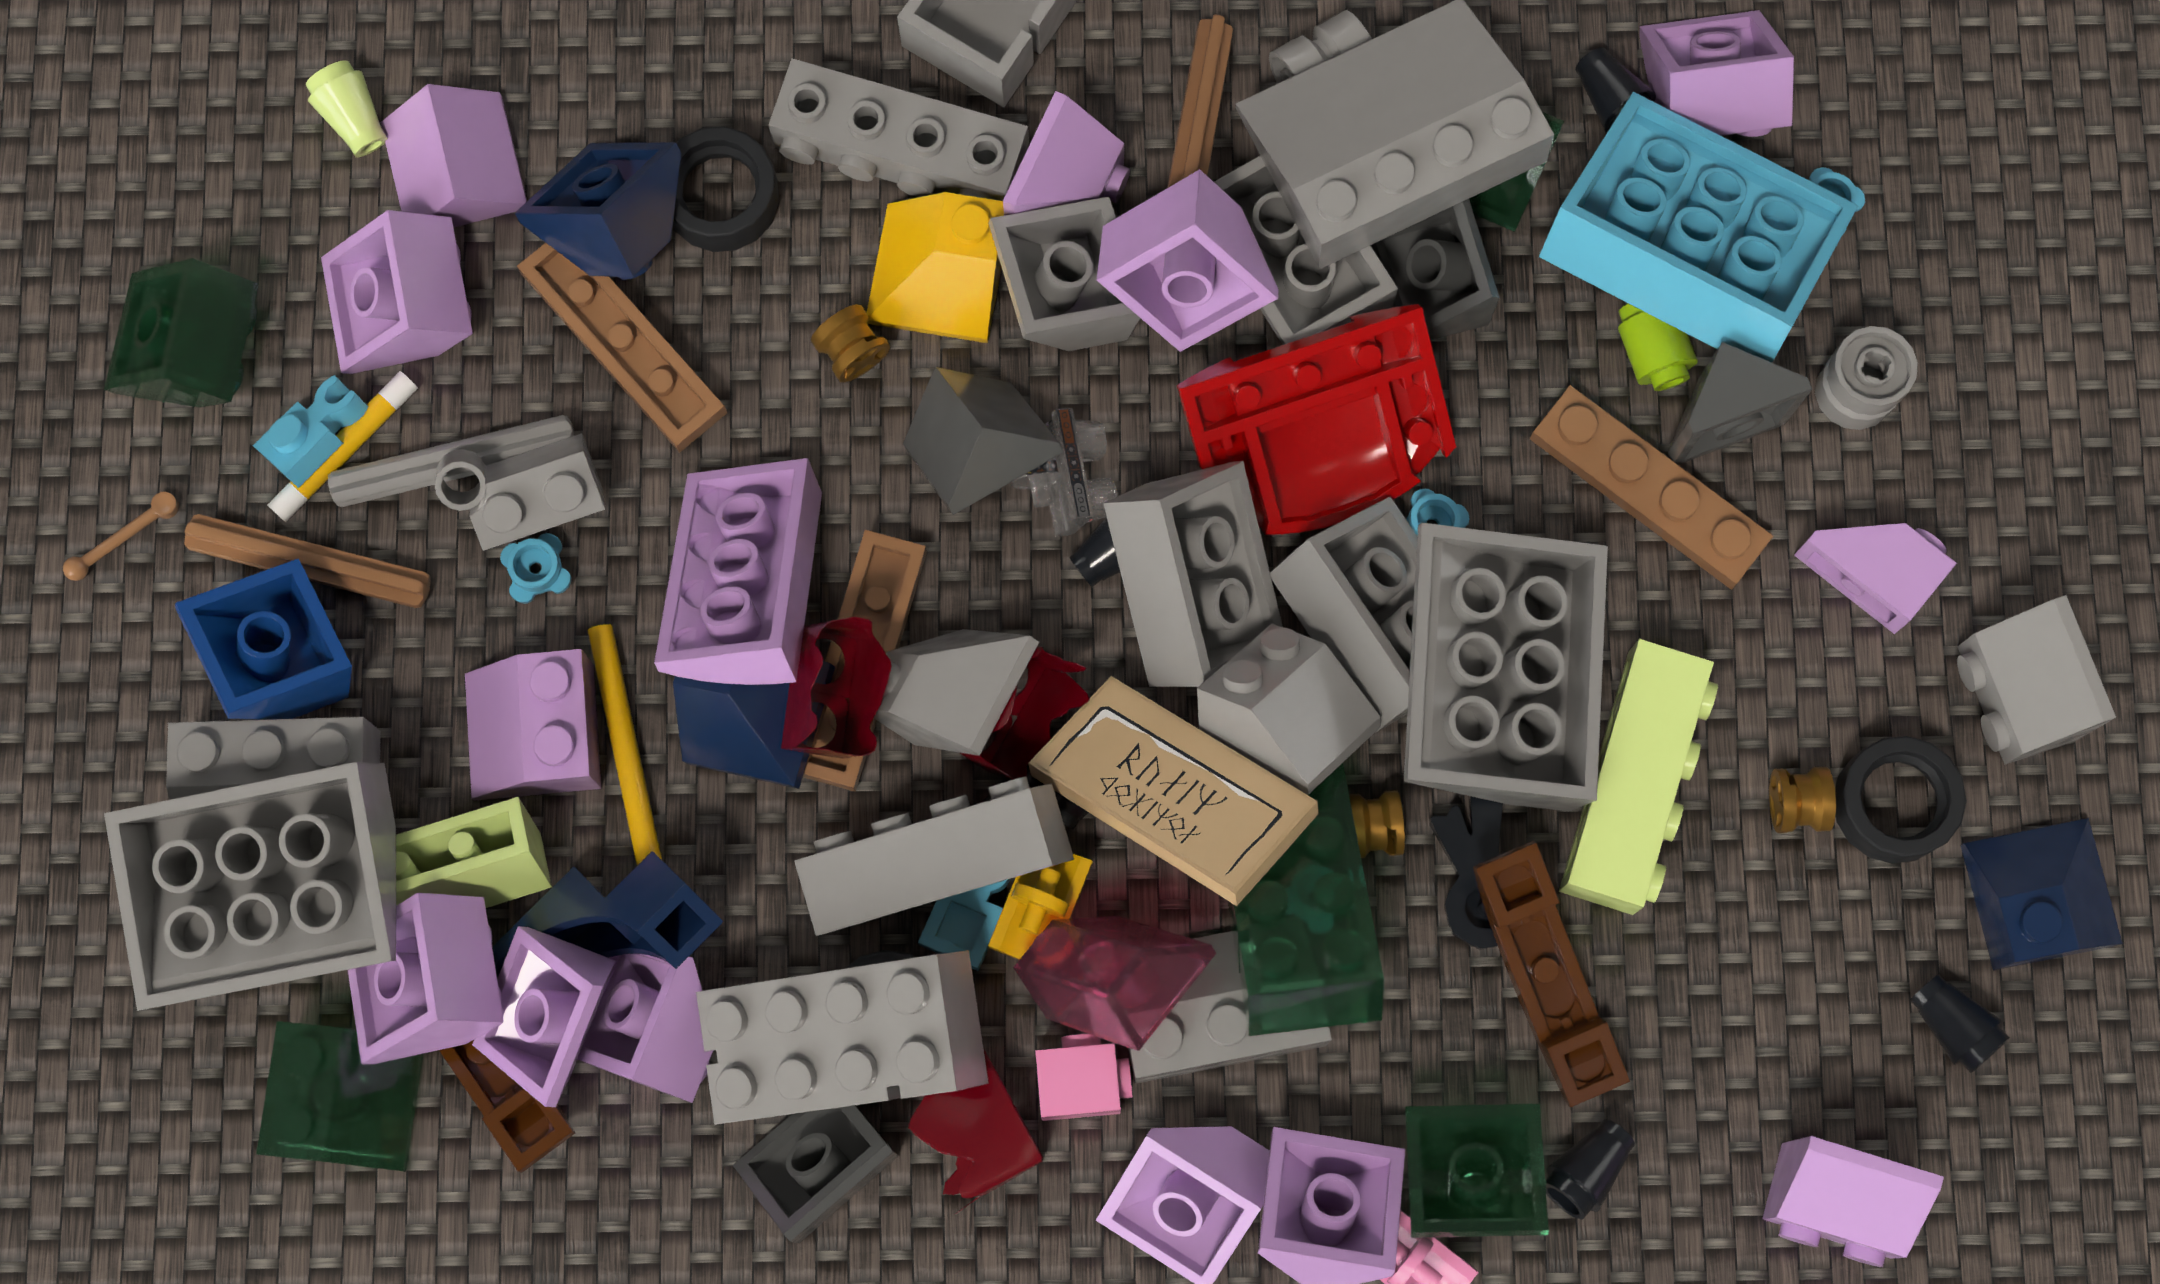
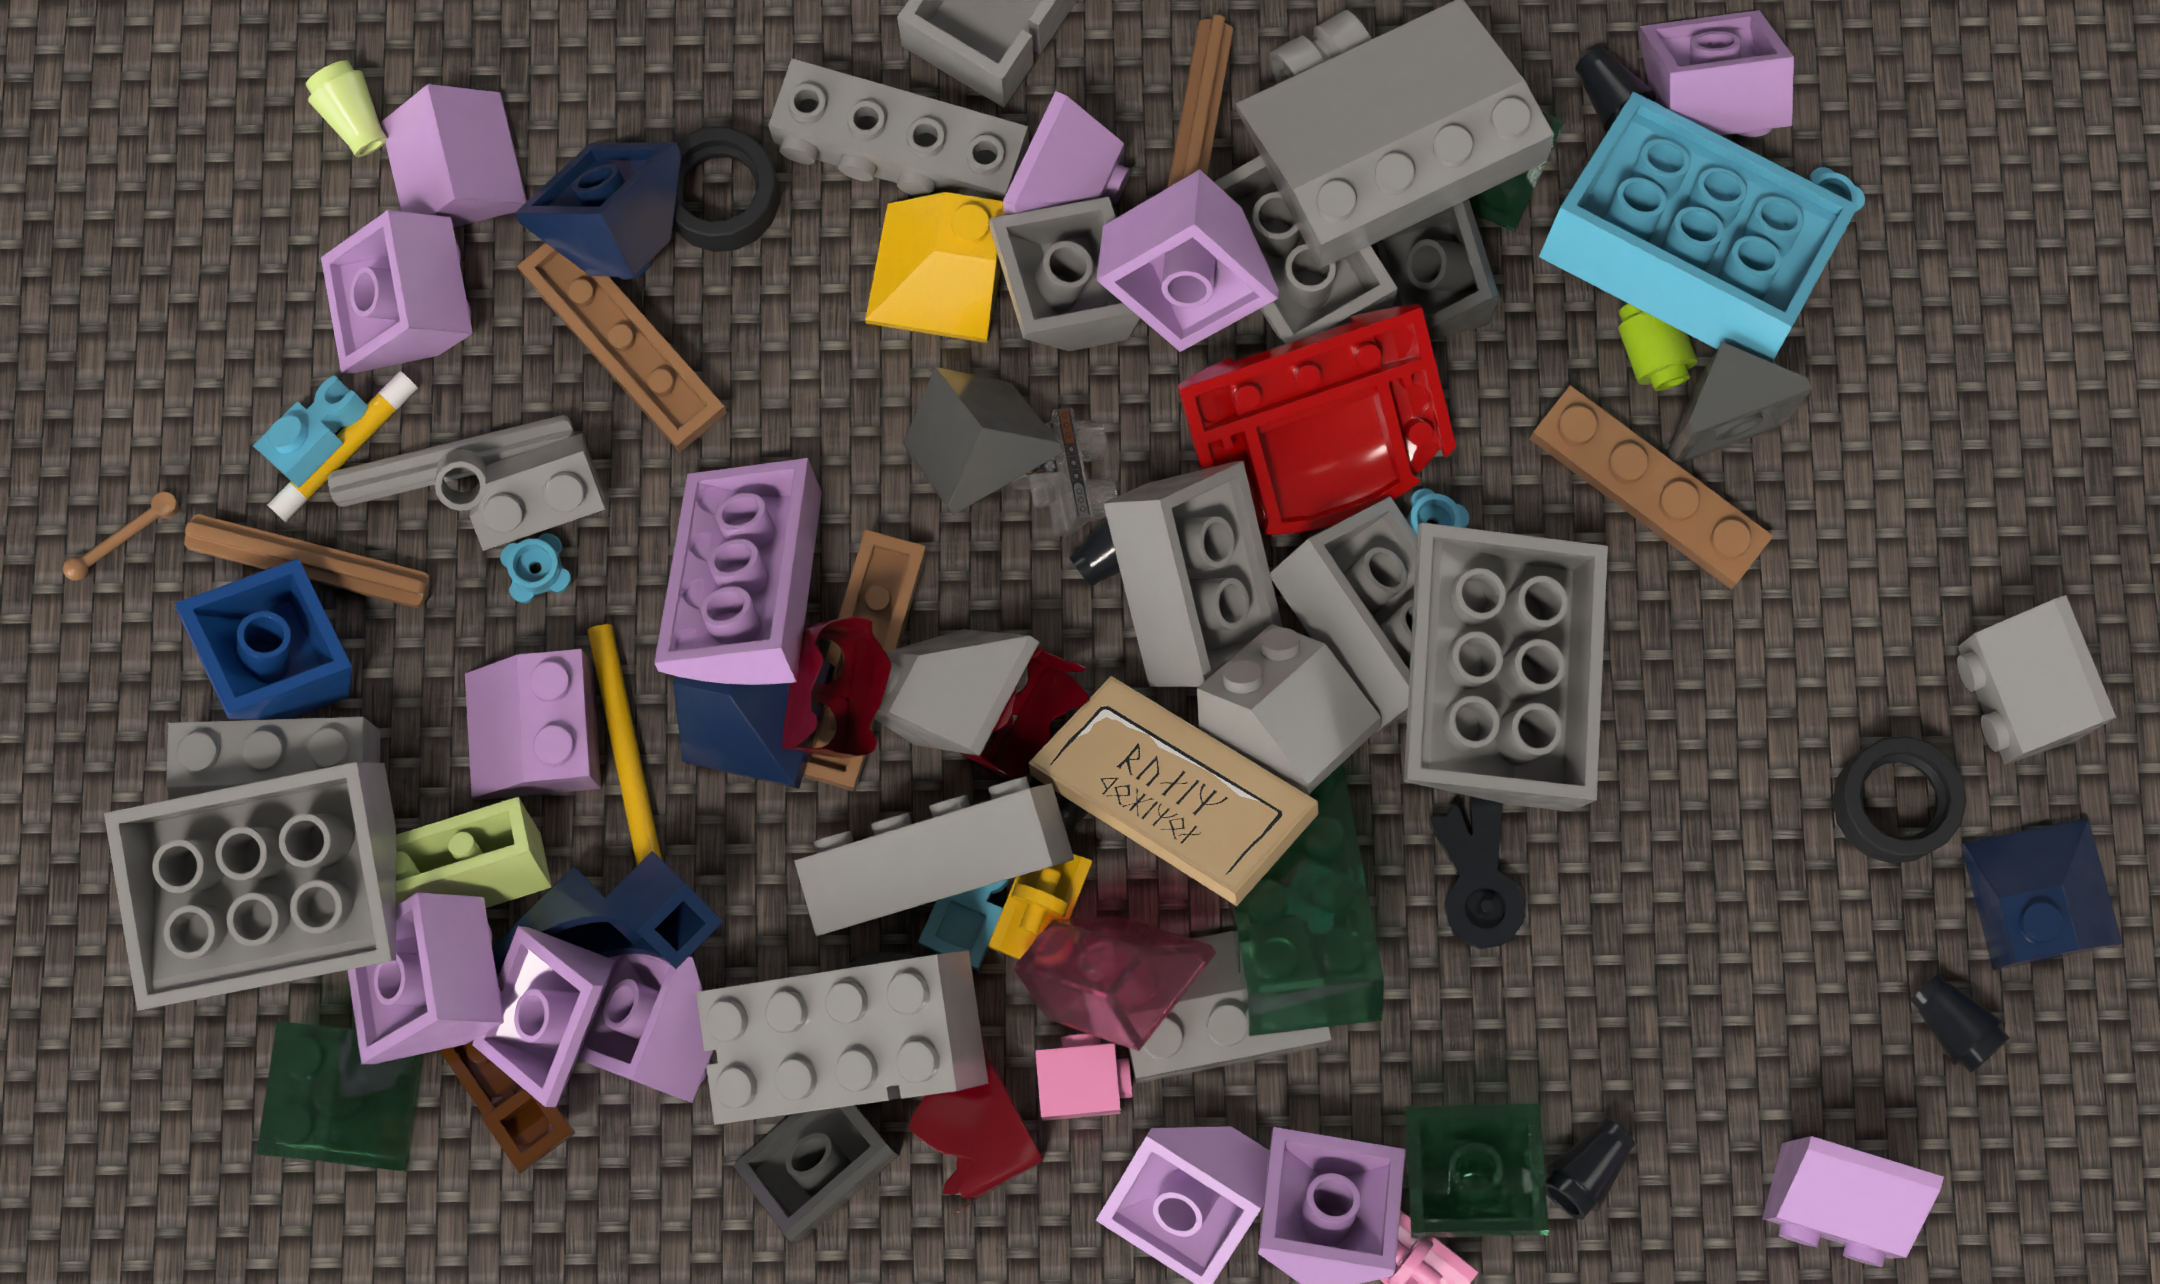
(183, 334): clear green slope -> none
(850, 343): pearl gold wheel -> none
(1379, 823): pearl gold wheel -> none
(1547, 974): reddish brown slope -> none
(1638, 778): yellowish green brick -> none
(1802, 800): pearl gold wheel -> none
(1866, 377): light grey wheel -> none
(1880, 568): lavender slope -> none

